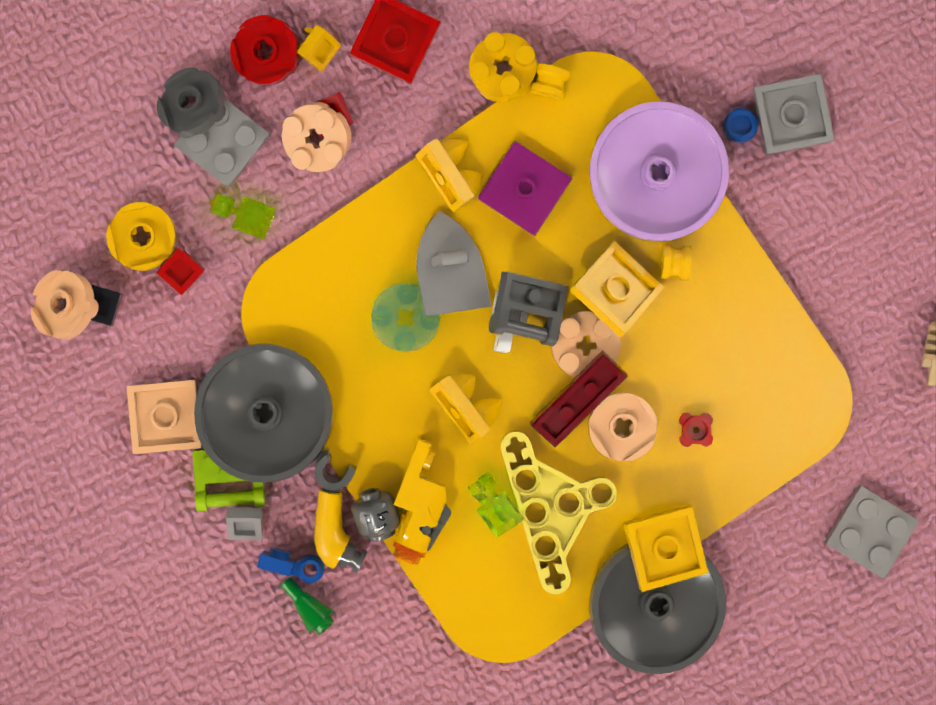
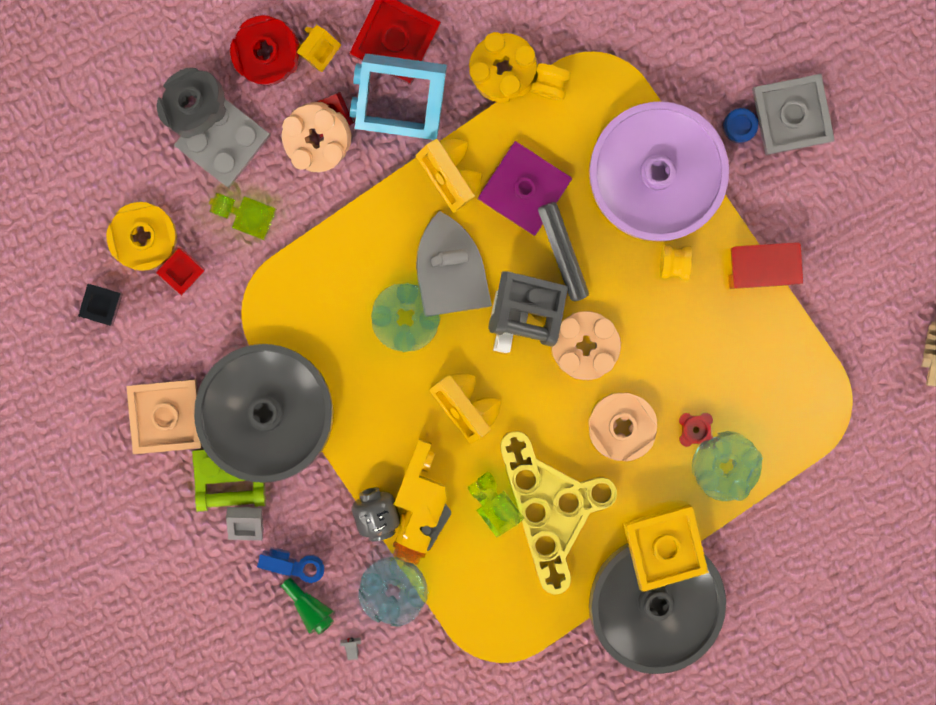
(78, 310): light nougat plate -> none
(329, 535): piece -> none
(351, 647): none -> light grey piece
(389, 609): none -> clear light blue plate
(402, 67): none -> medium azure window
(563, 251): none -> dark grey axle
(578, 399): dark red tile -> none
(617, 289): yellow plate -> none
(740, 479): none -> clear light blue plate
(766, 265): none -> red panel
(871, 531): light grey plate -> none

